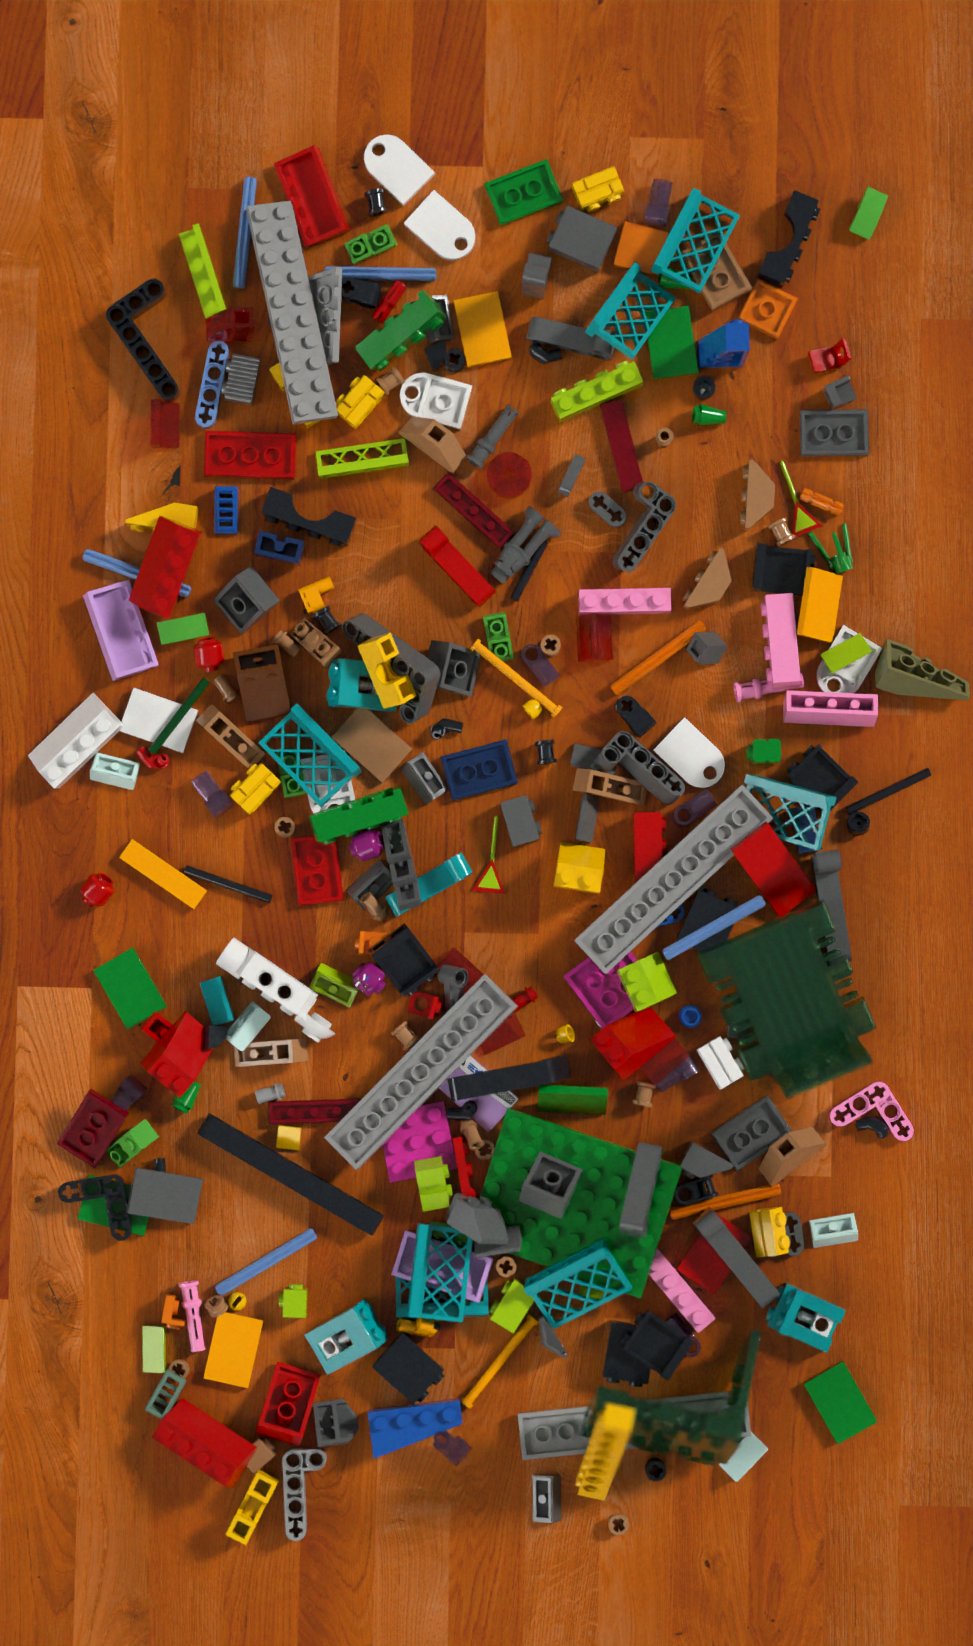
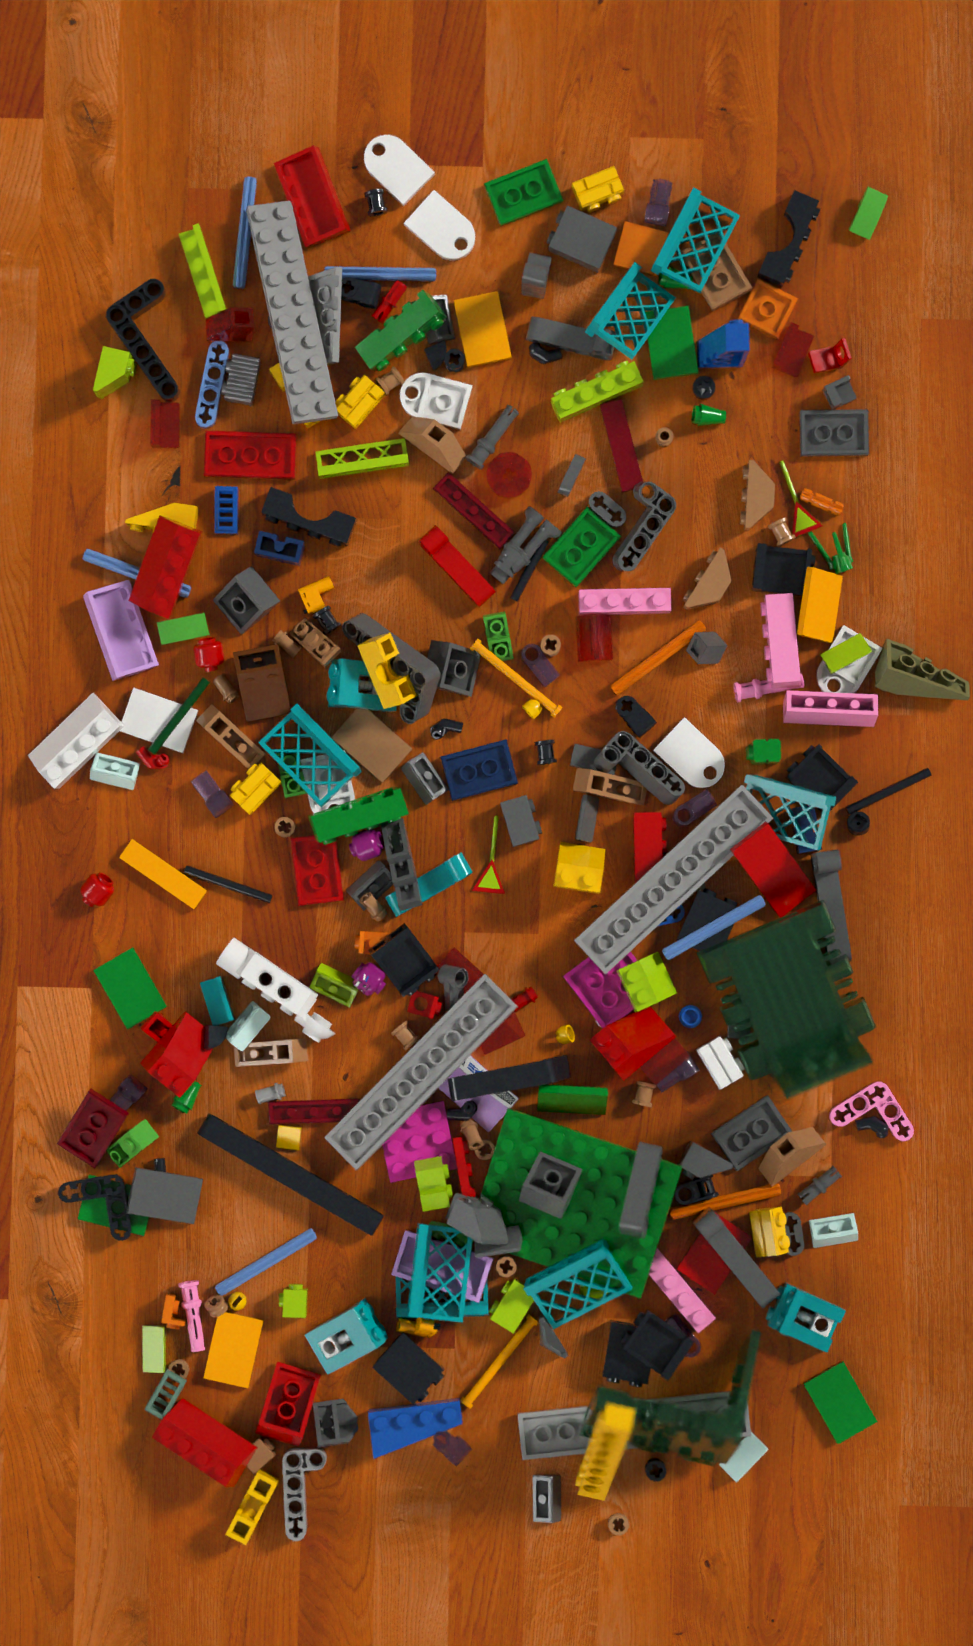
(113, 371): none -> lime slope
(370, 244): bright green slope -> none
(581, 547): none -> green tile
(793, 351): none -> clear red panel
(819, 1185): none -> dark grey pin

